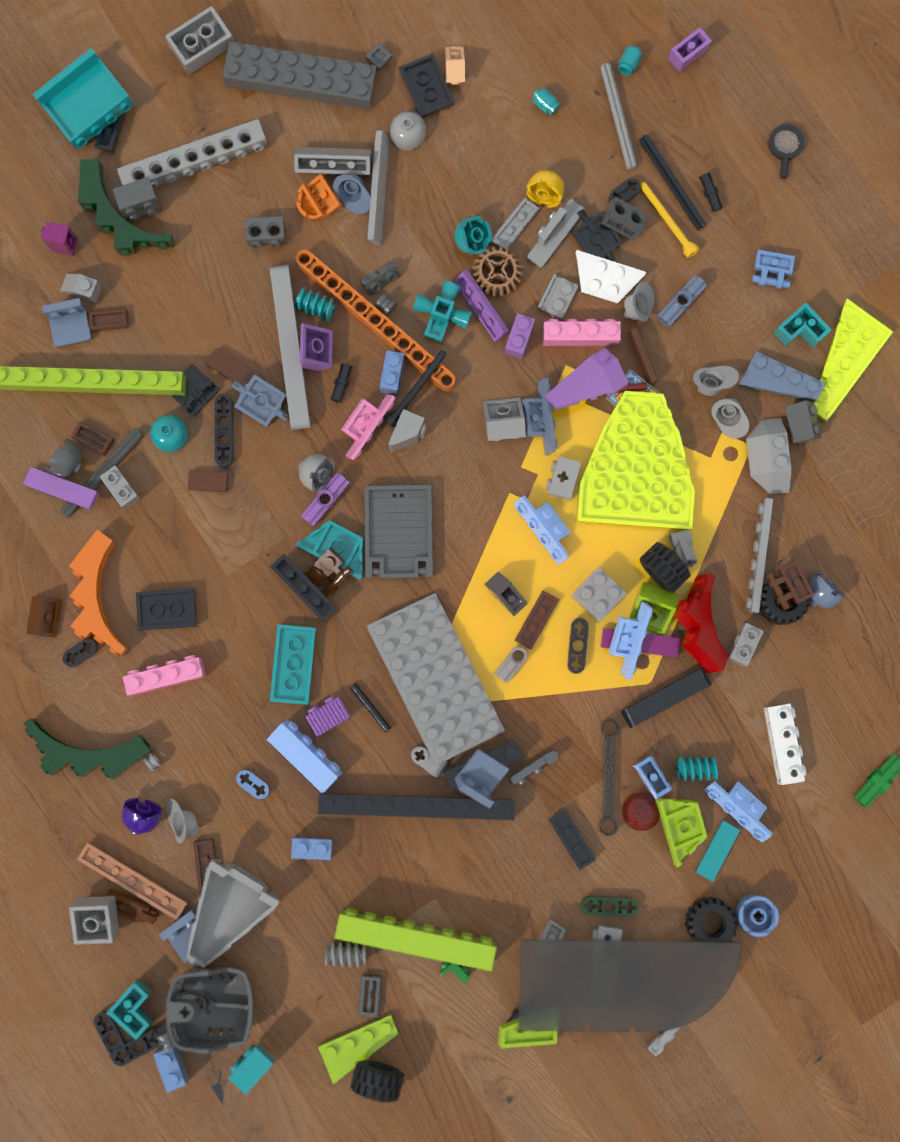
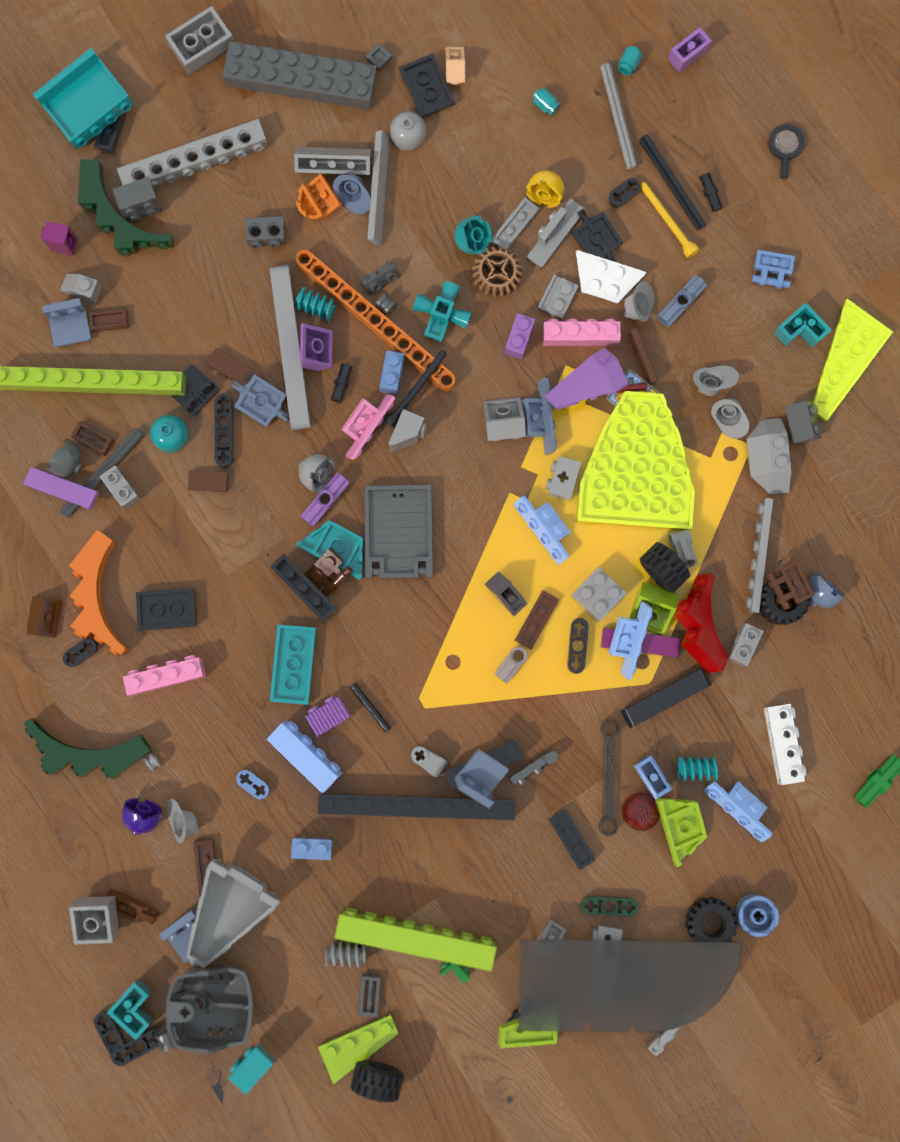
(132, 881): nougat plate -> none
(171, 1068): medium blue brick -> none
(435, 679): light grey plate -> none
(481, 306): medium lavender tile -> none
(624, 218): dark grey brick -> none
(717, 851): teal tile -> none
(781, 379): sand blue wing -> none

